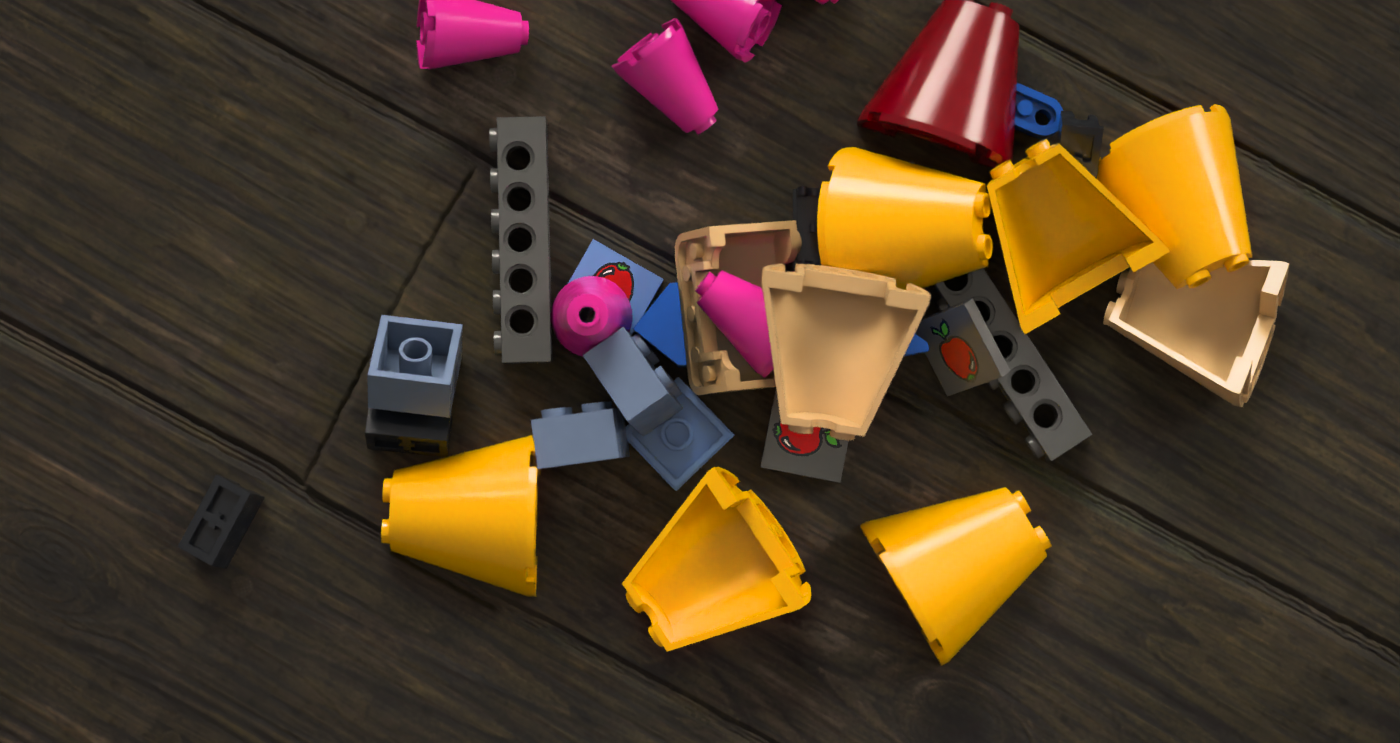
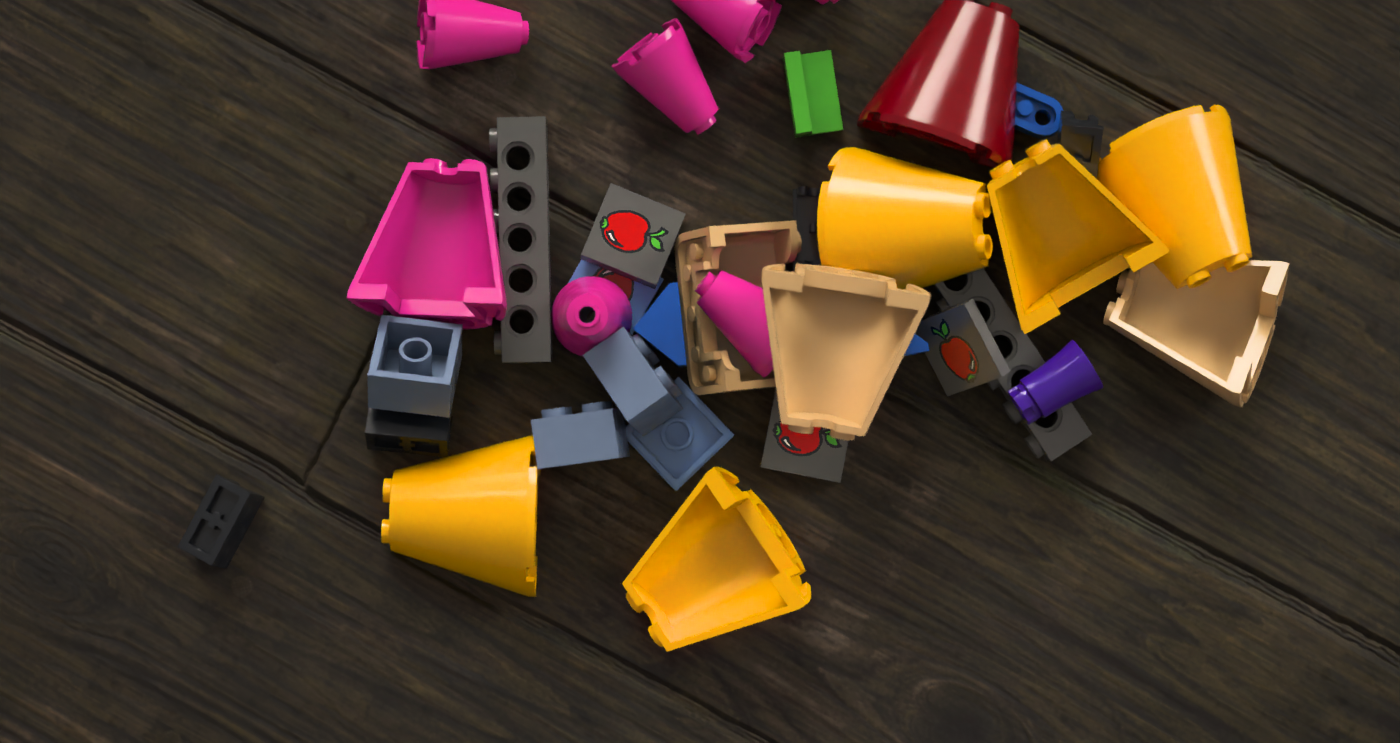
(435, 249): none -> dark pink cone
(632, 236): none -> dark grey tile
(812, 93): none -> bright green panel
(958, 561): yellow cone -> none
(1055, 384): none -> dark purple plant

